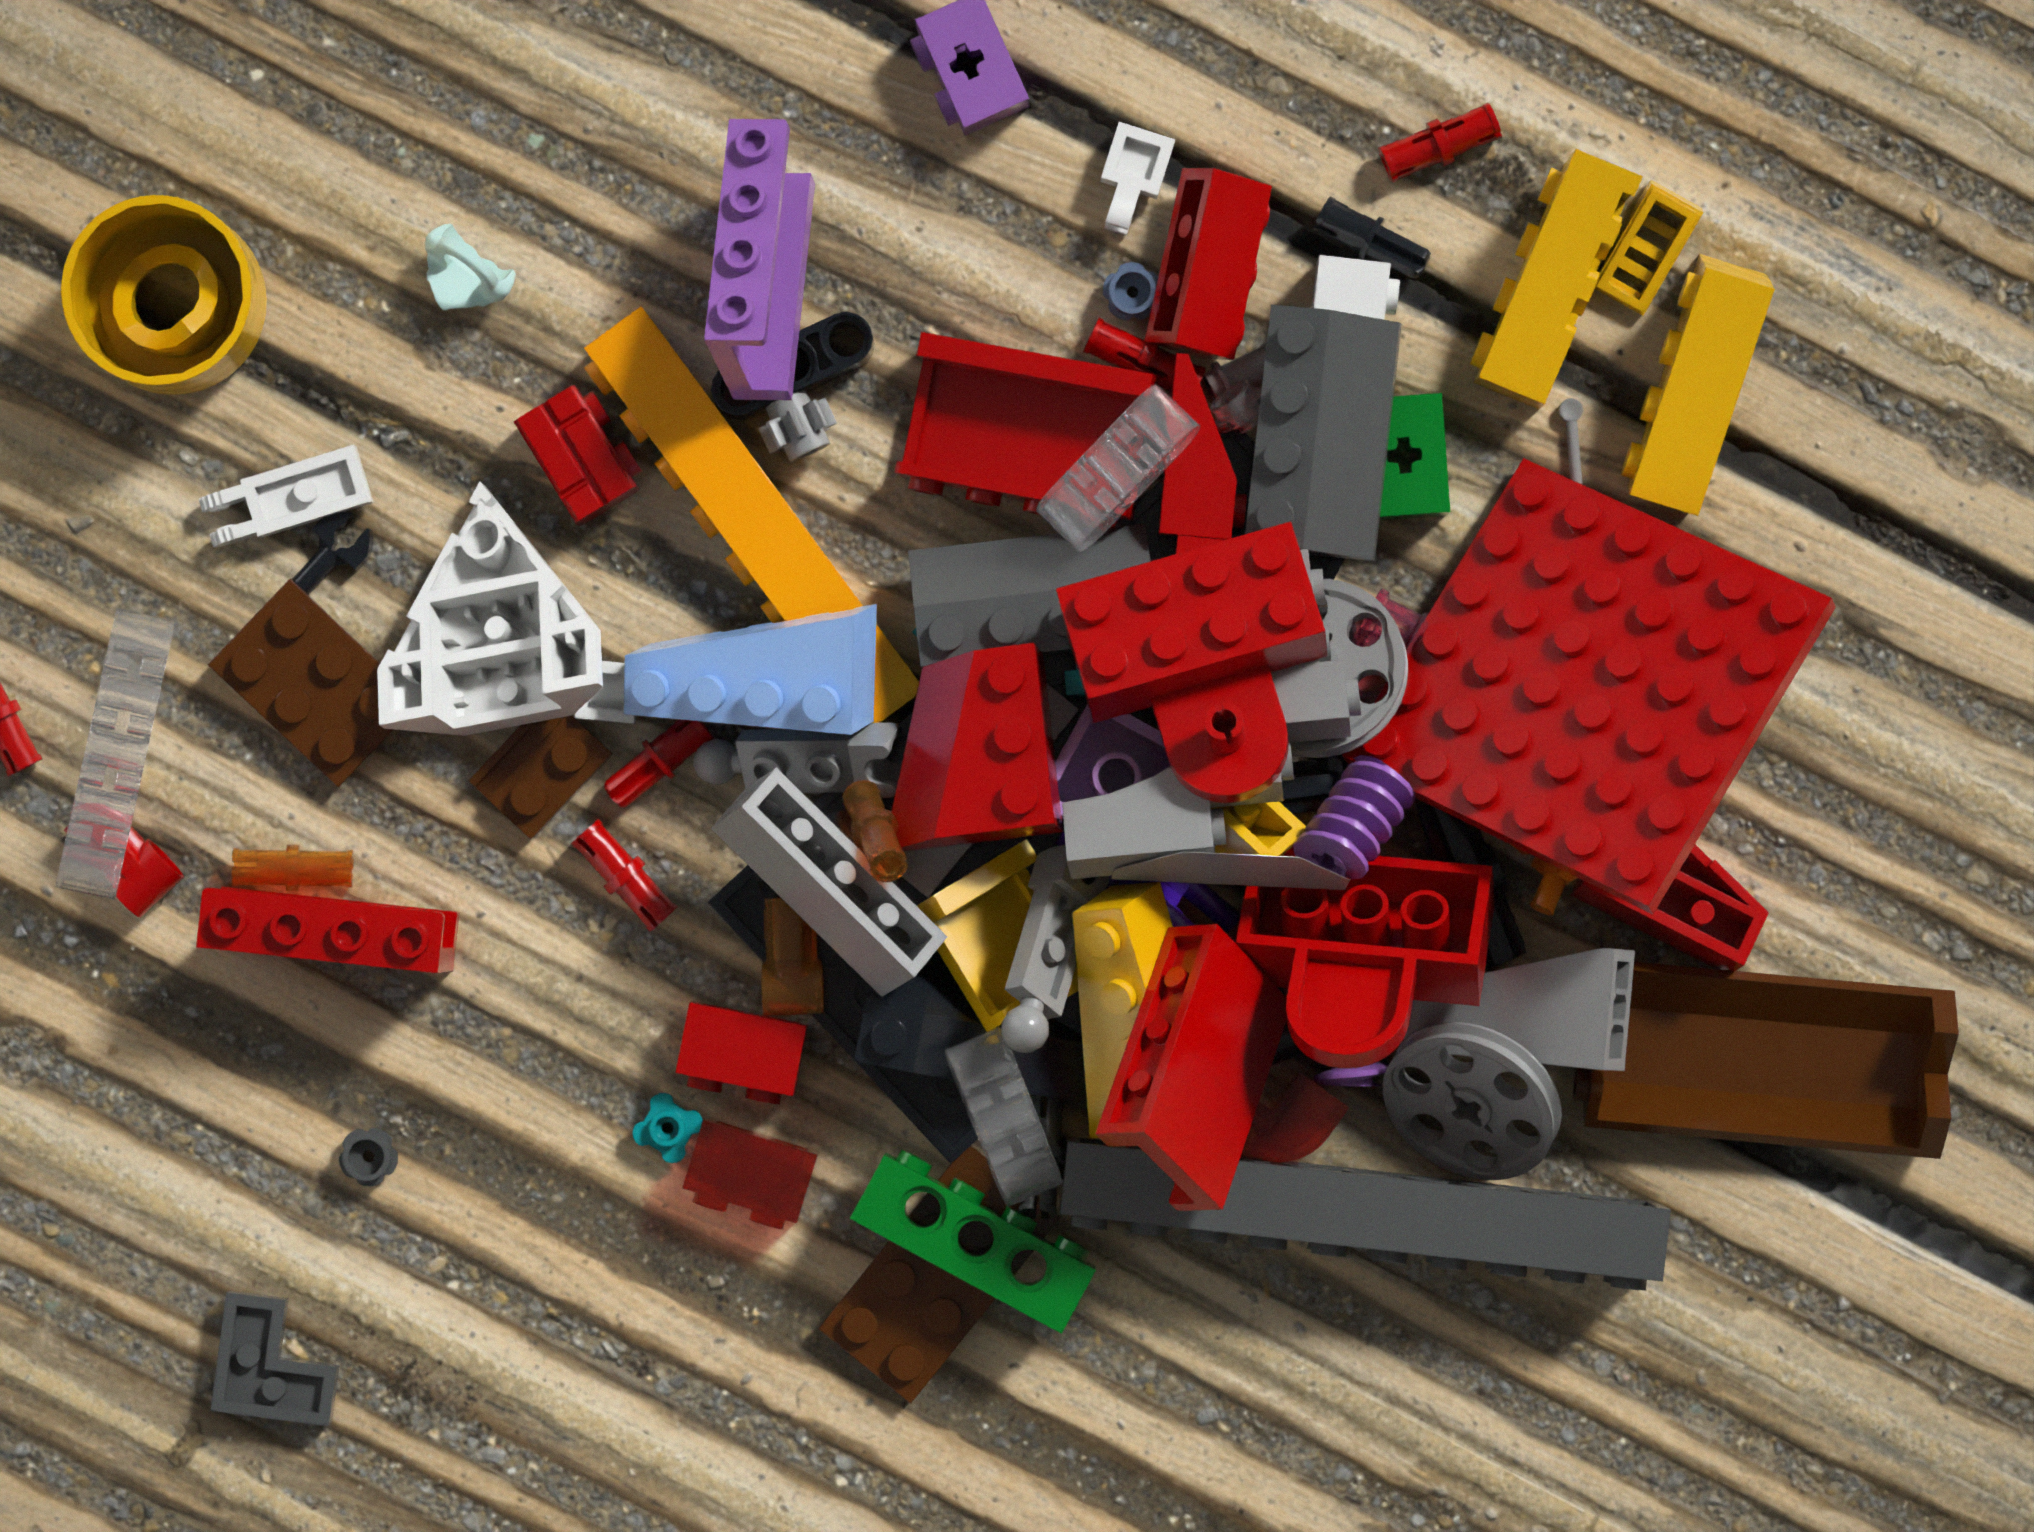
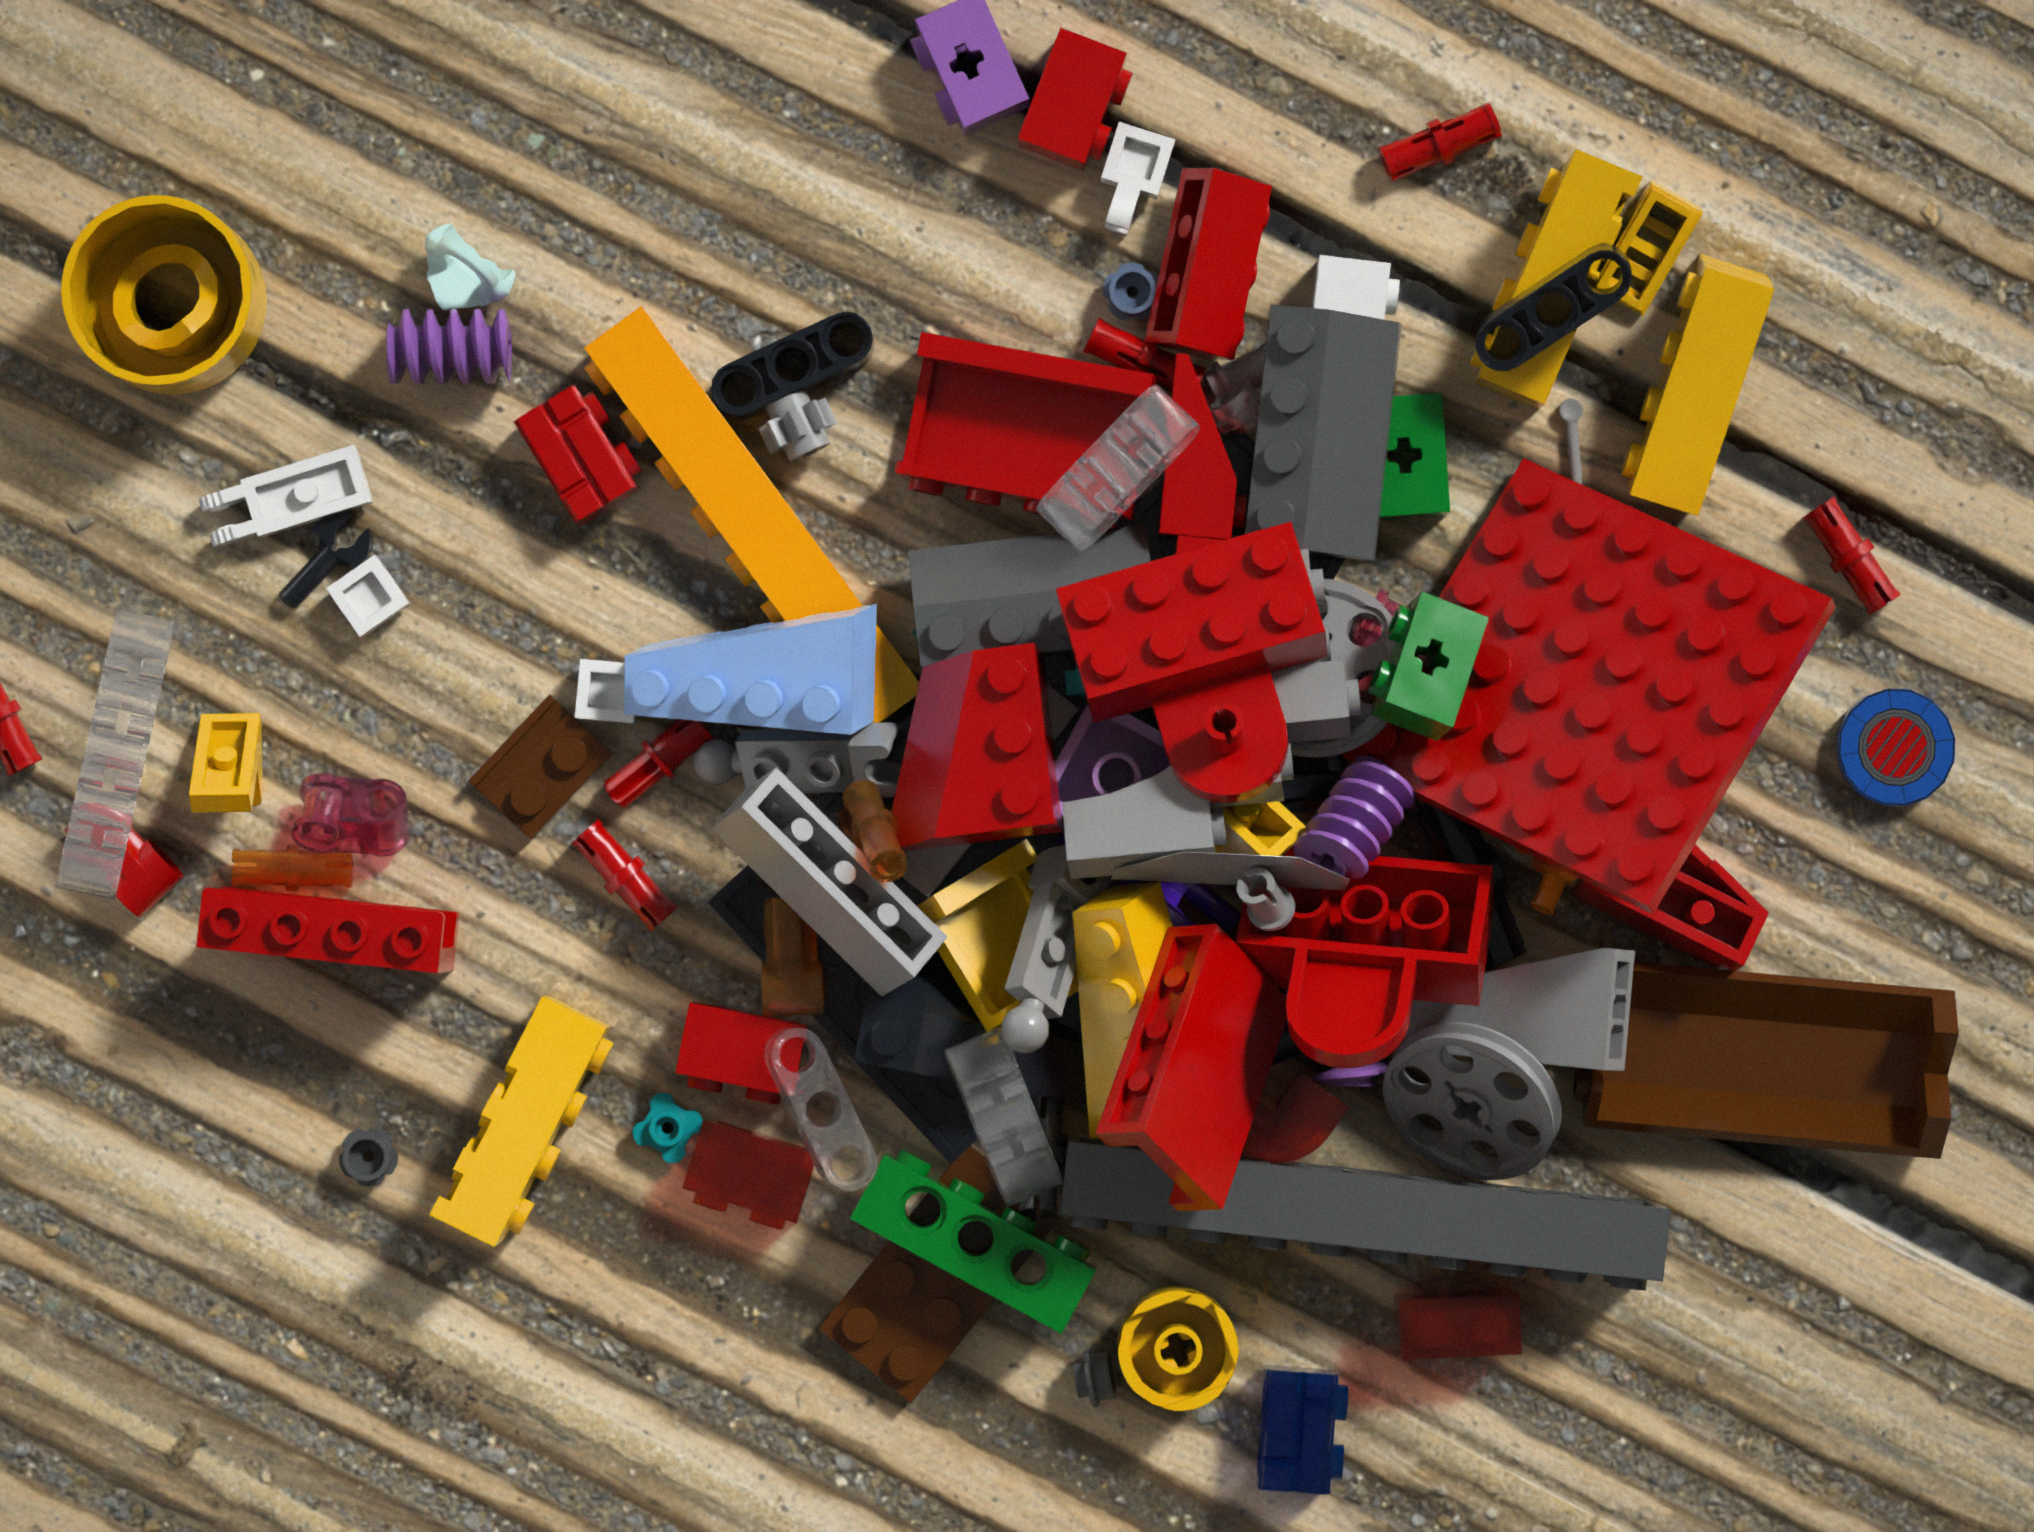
(227, 764): none -> yellow slope
(255, 1377): dark grey plate -> none
(307, 681): reddish brown plate -> none
(352, 816): none -> clear pink piece
(368, 596): none -> white plate
(449, 347): none -> medium lavender piece
(489, 637): white wedge -> none
(524, 1122): none -> yellow wedge
(759, 262): medium lavender panel -> none
(841, 1130): none -> clear beam
(1074, 99): none -> red brick
(1095, 1377): none -> dark grey plate
(1159, 1376): none -> yellow brick
(1268, 904): none -> light grey pin
(1299, 1428): none -> clear blue brick
(1371, 238): black axle -> none
(1450, 641): none -> green brick
(1457, 1324): none -> clear red brick
(1539, 334): none -> black beam
(1851, 555): none -> red pin
(1895, 747): none -> tile

